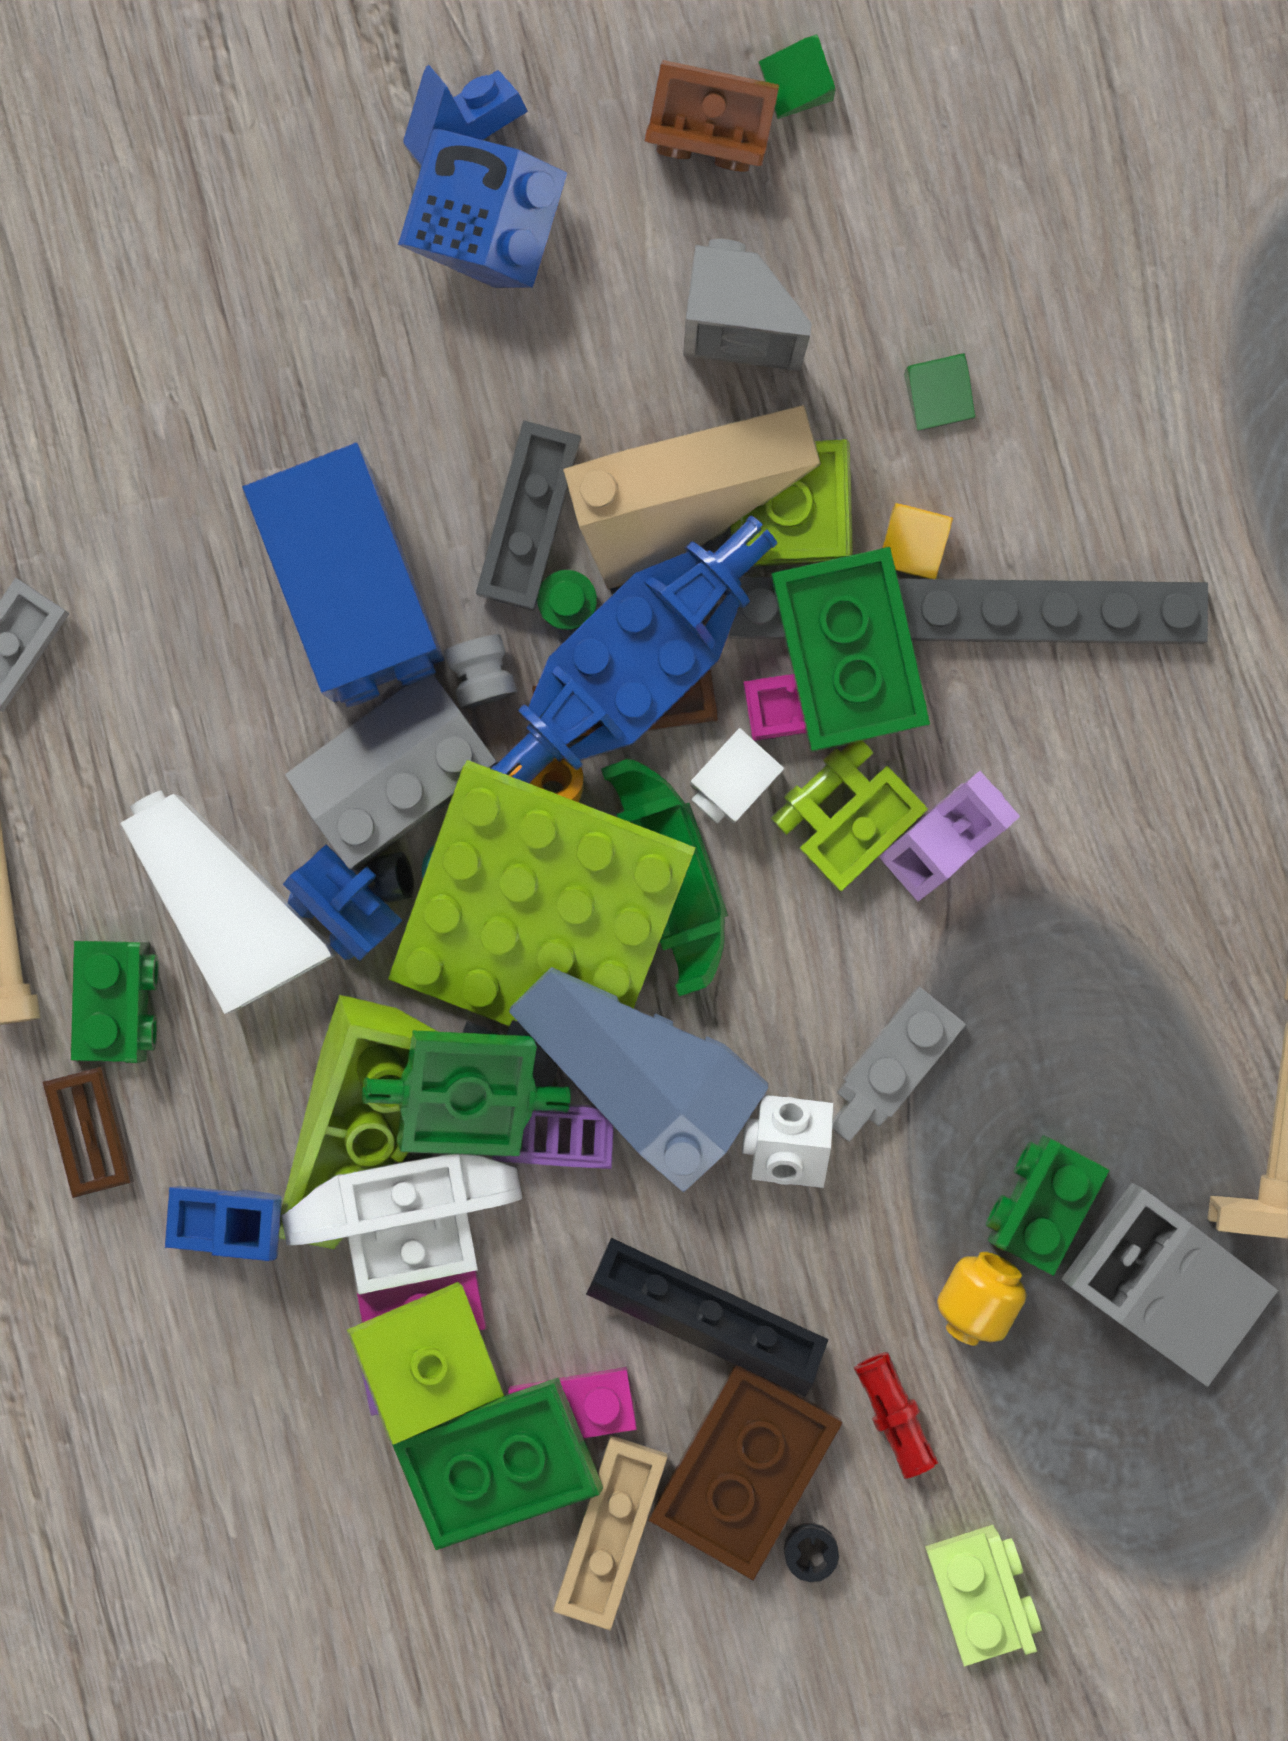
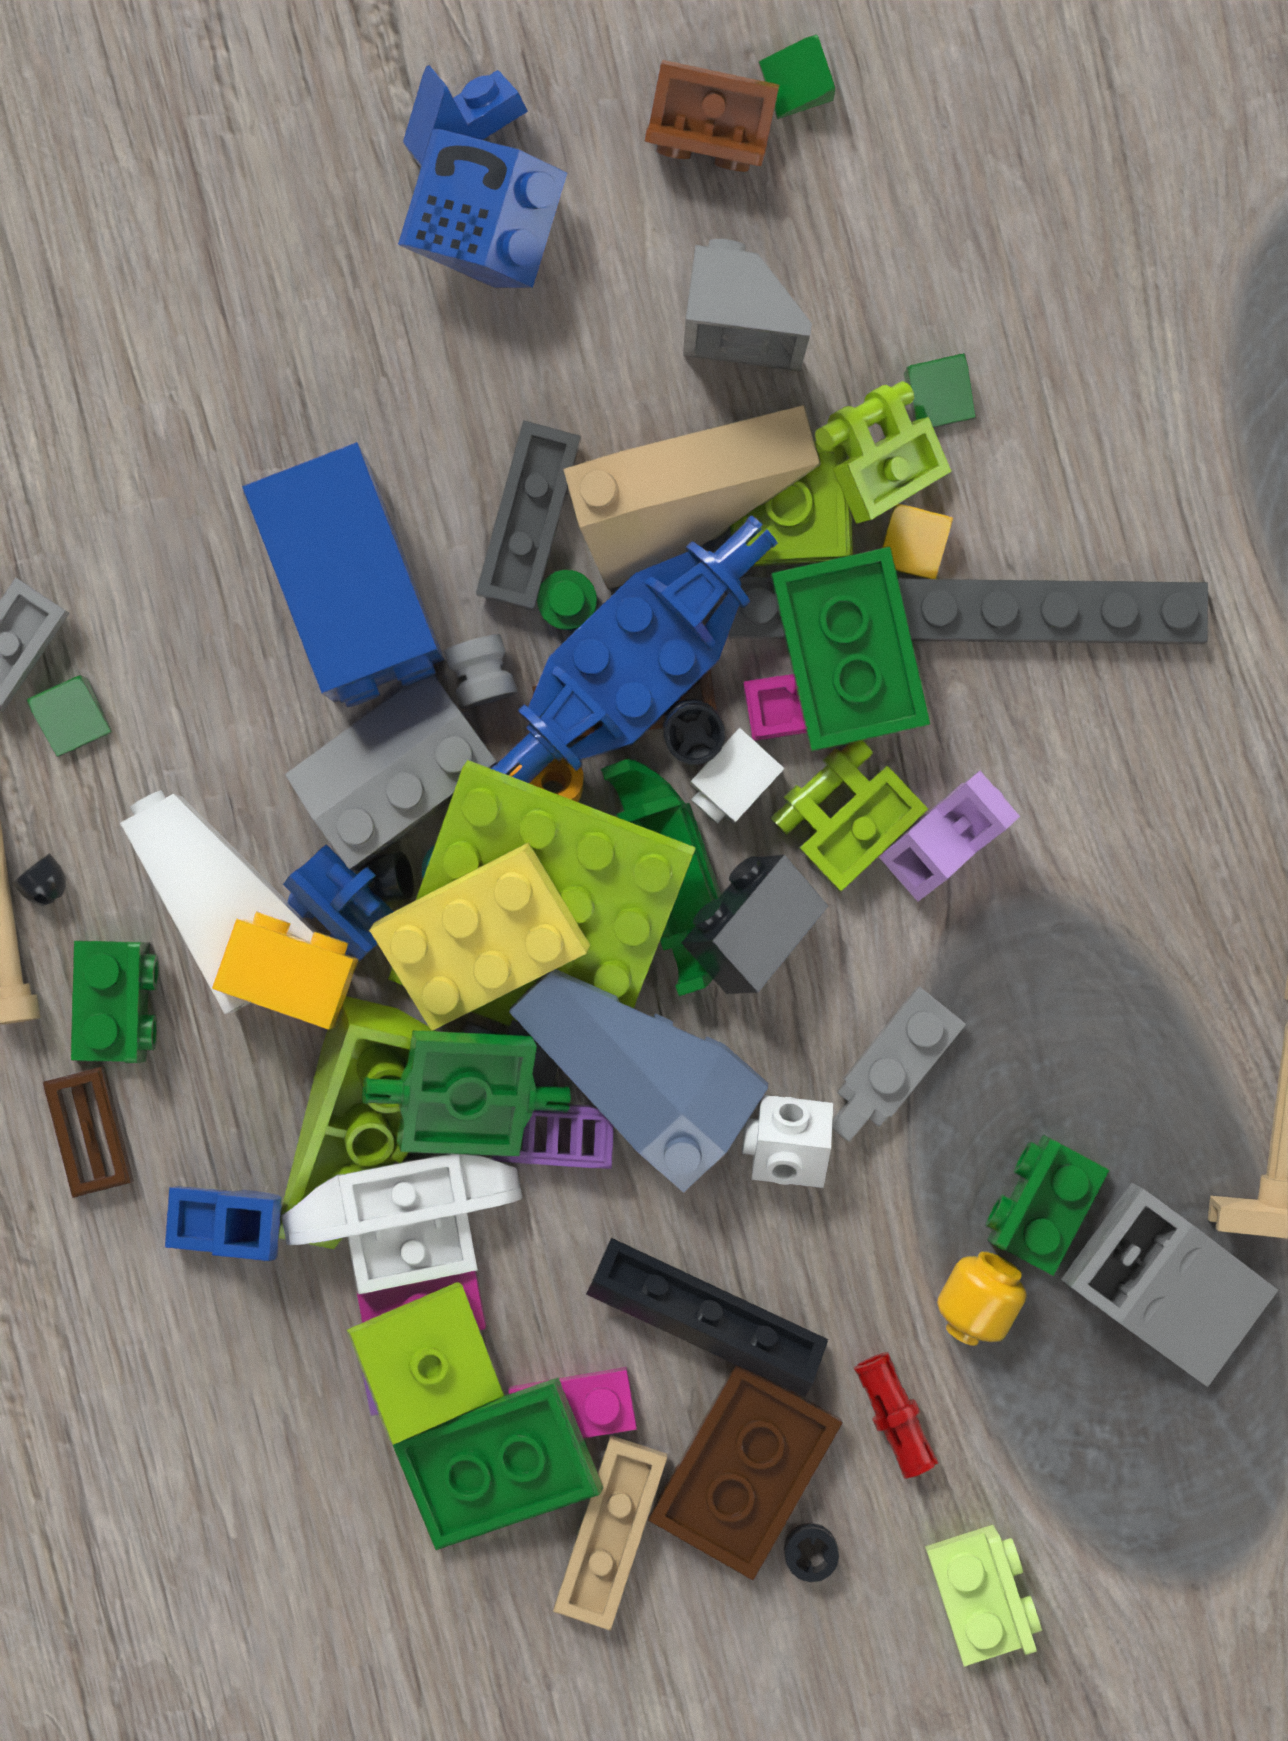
(42, 882): none -> black hinge
(69, 715): none -> green slope
(286, 971): none -> yellow brick
(480, 937): none -> light yellow plate
(693, 740): none -> black wheel
(754, 923): none -> brick
(892, 468): none -> lime plate

